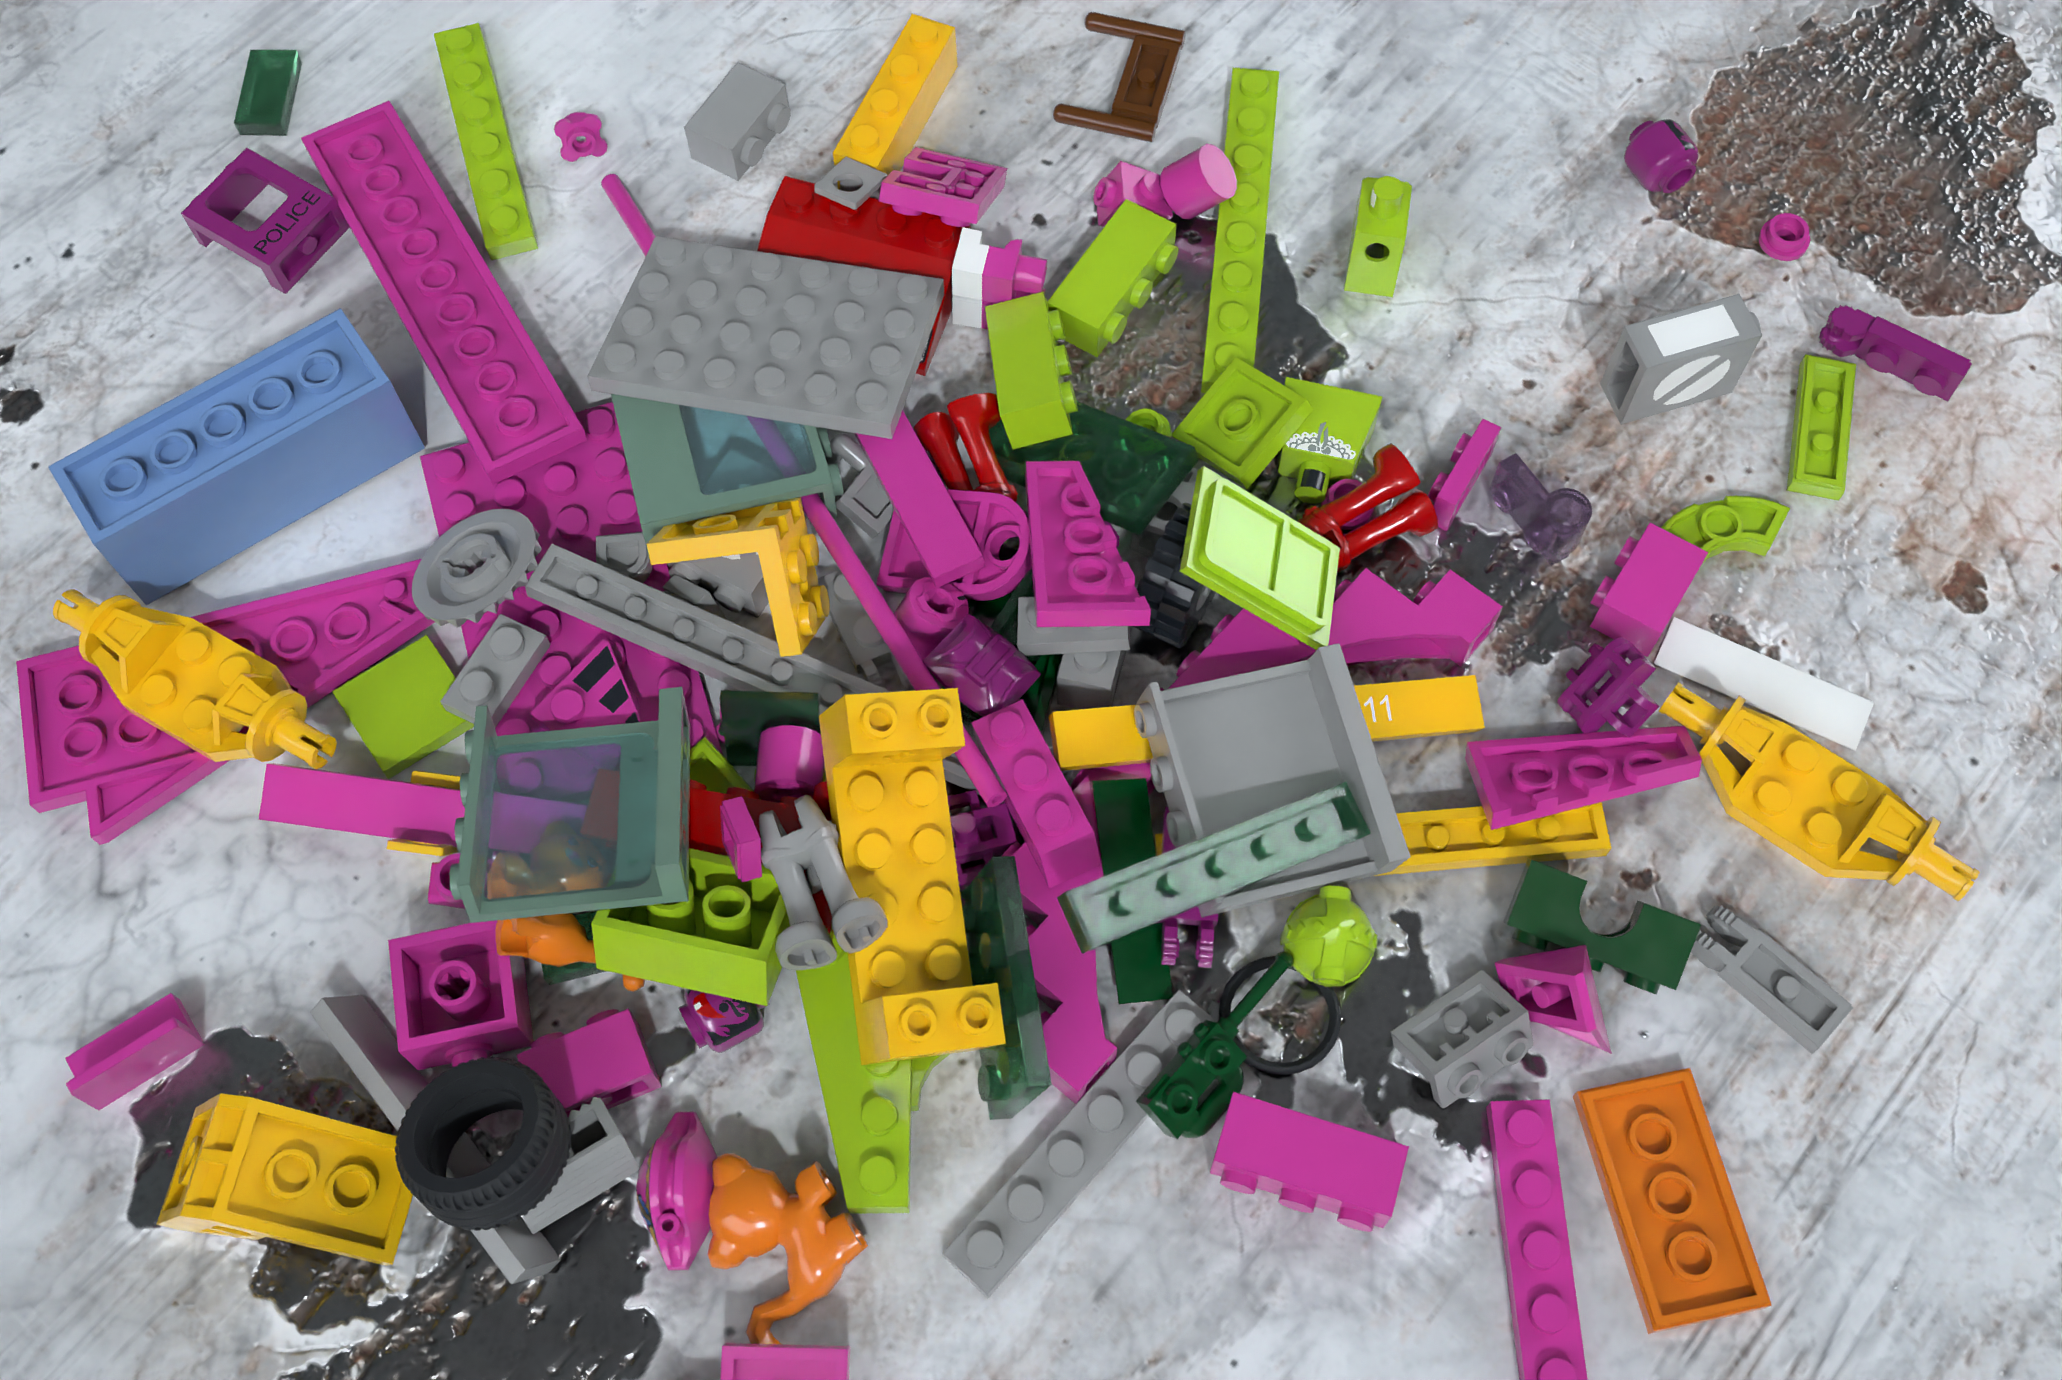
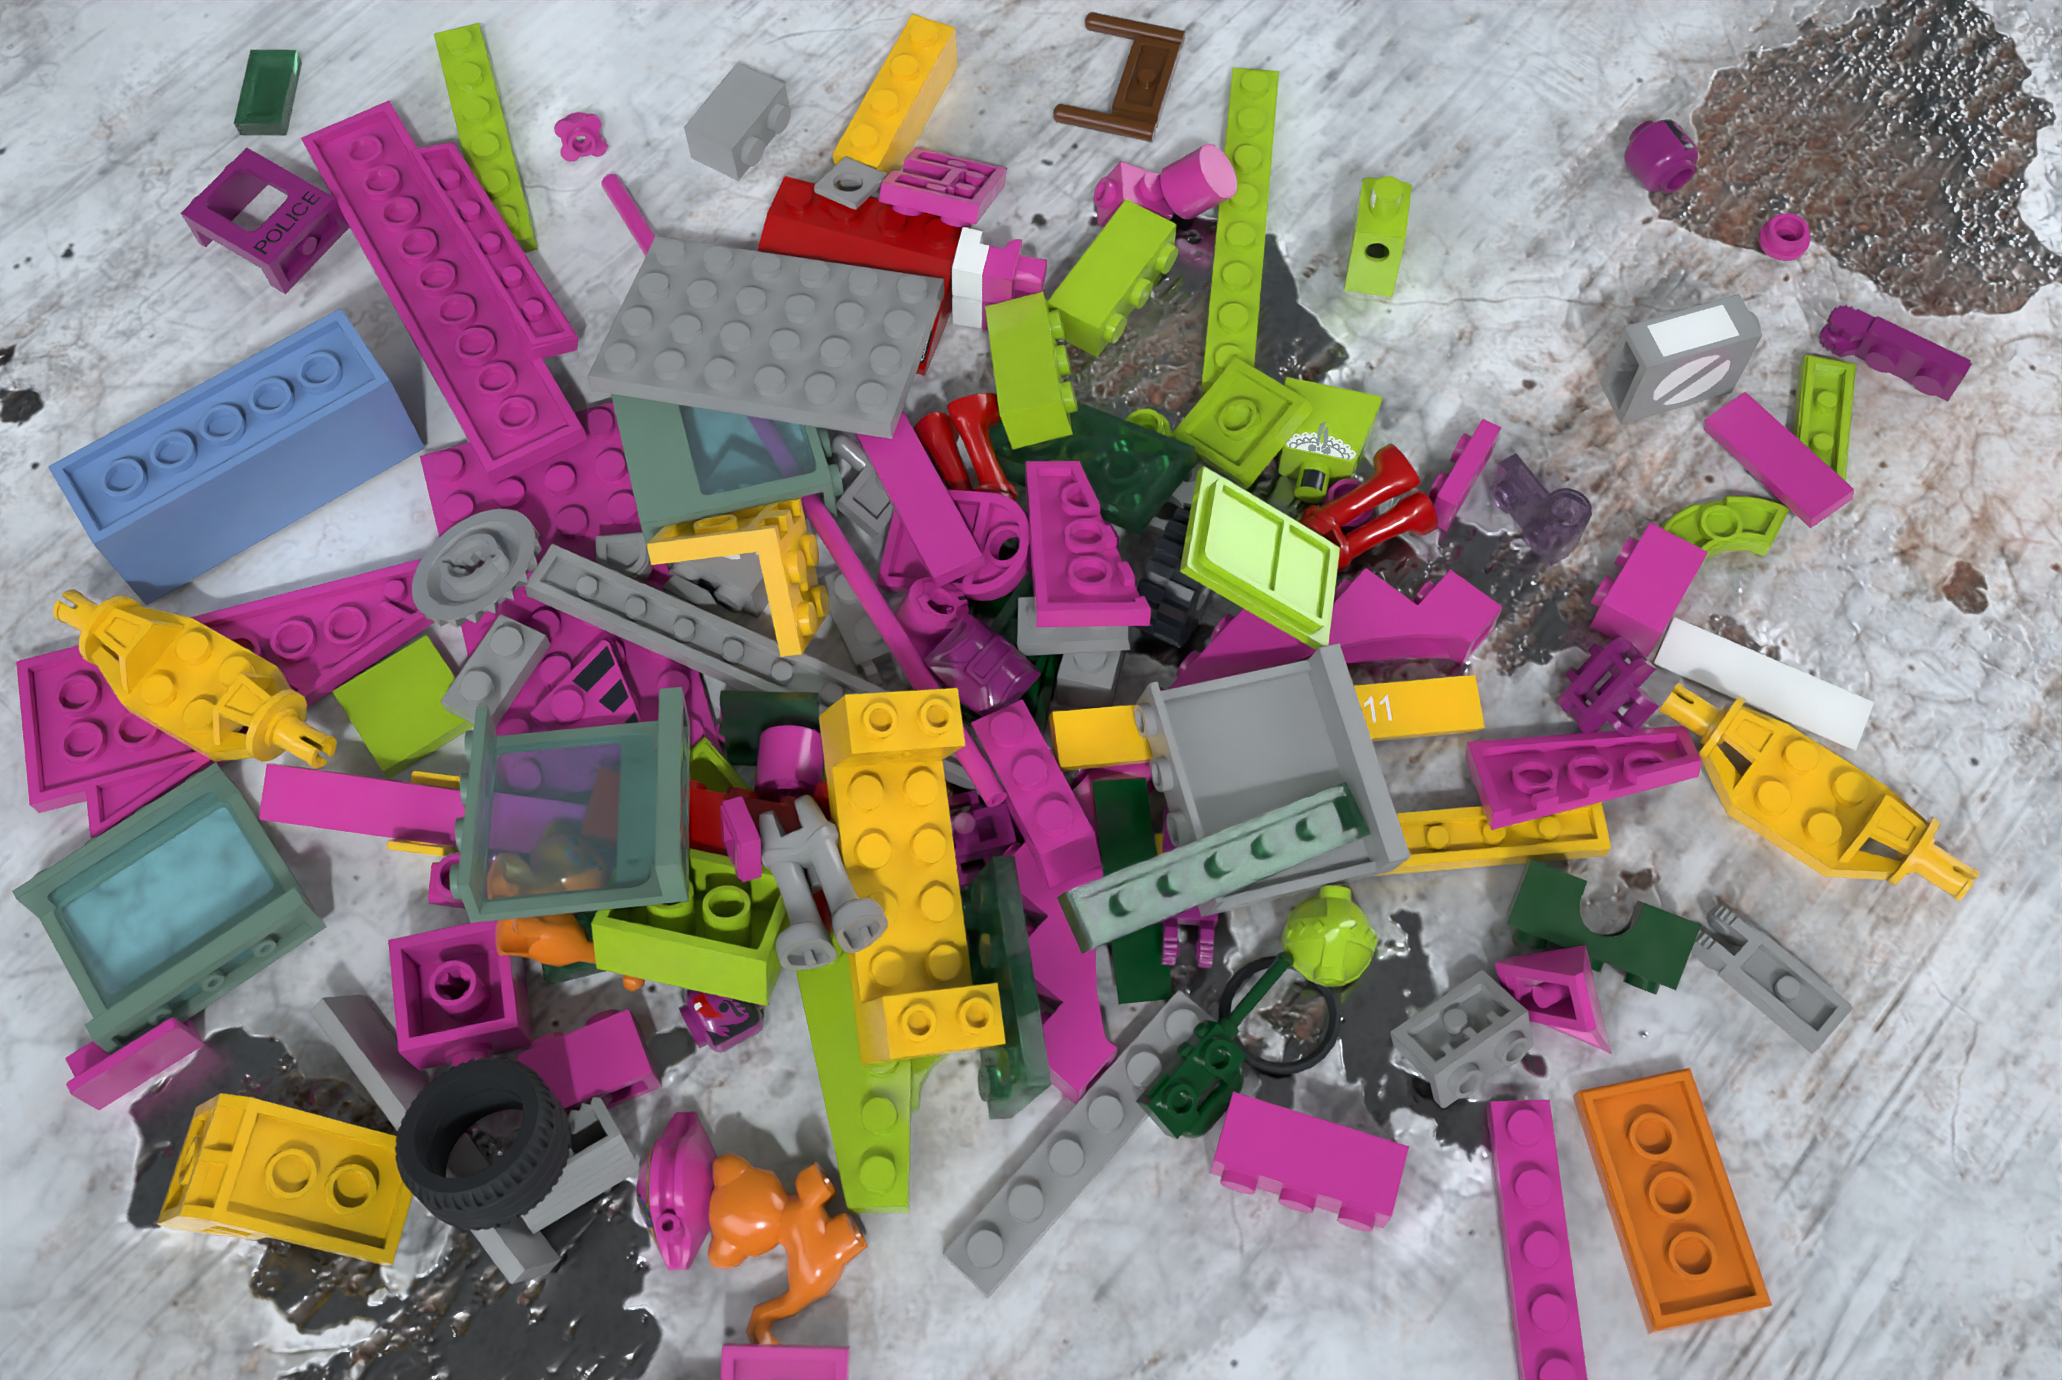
(170, 909): none -> panel
(492, 251): none -> dark pink tile
(1778, 460): none -> dark pink tile

